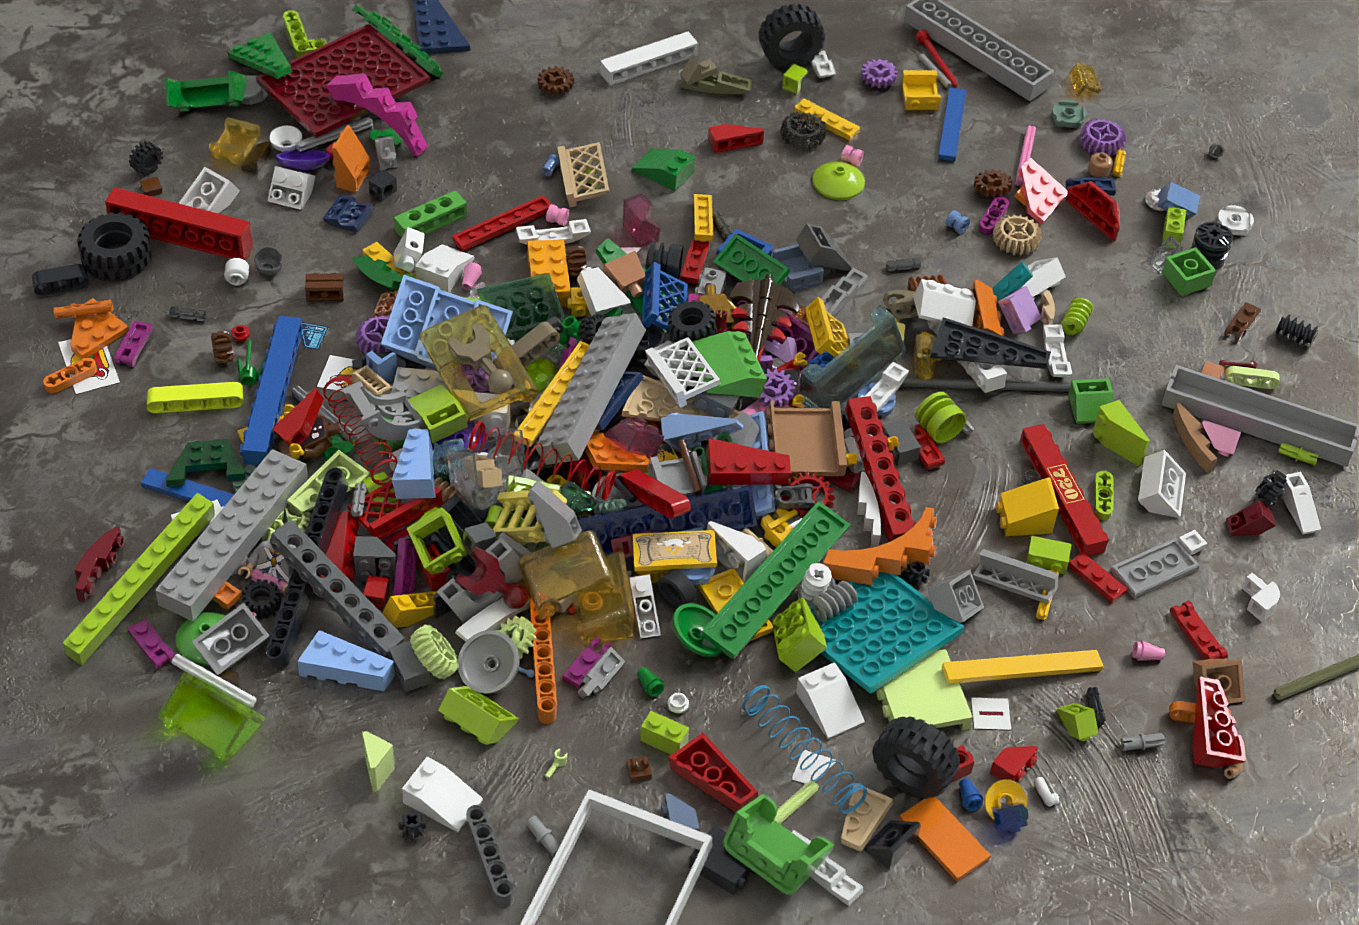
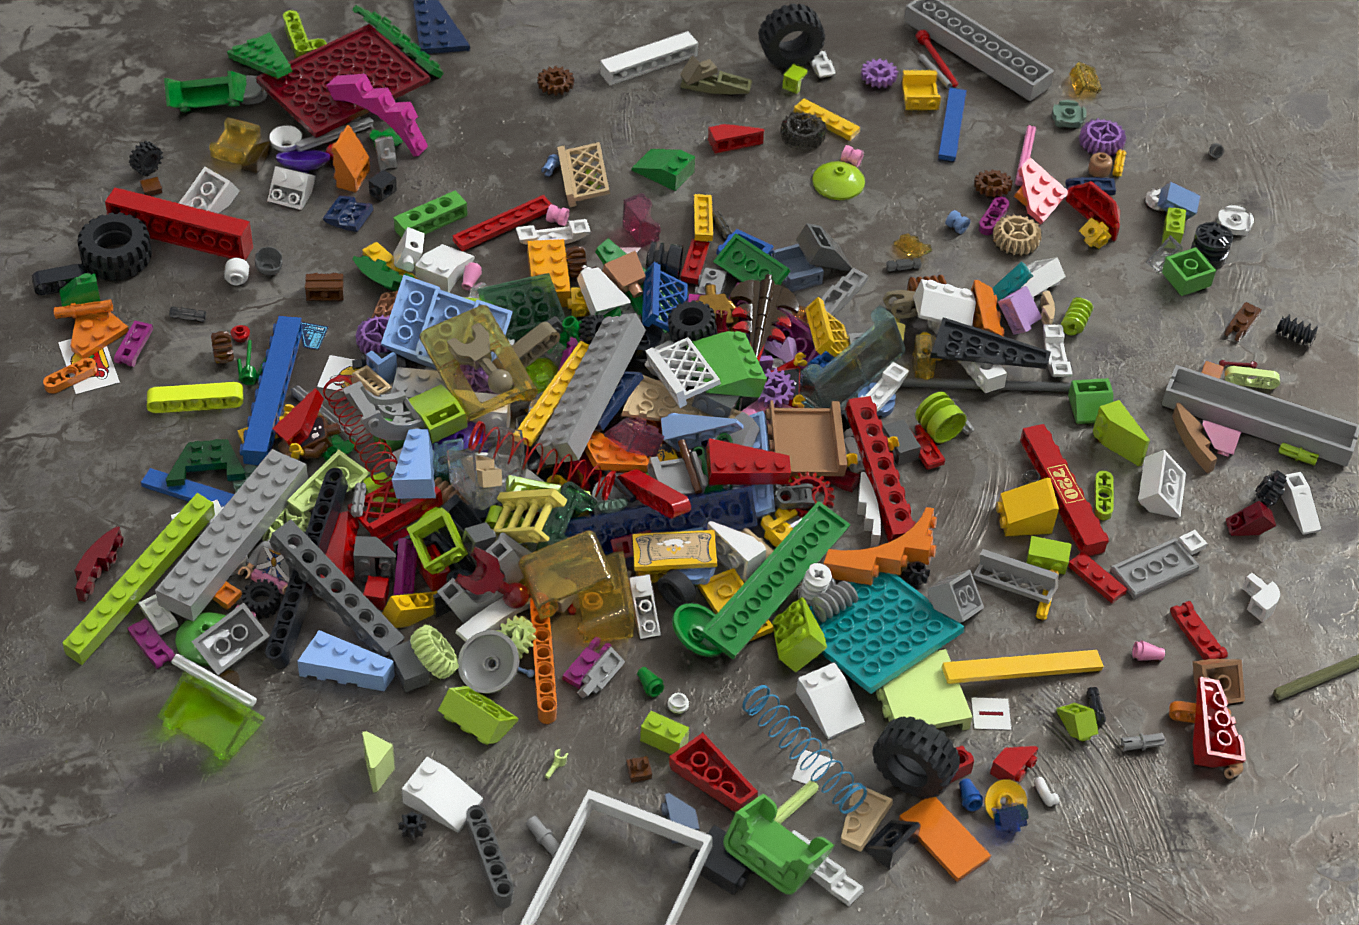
(80, 290): none -> green slope
(159, 617): none -> white plate
(555, 516): light grey slope -> none
(911, 246): none -> clear yellow slope
(1095, 233): none -> yellow brick

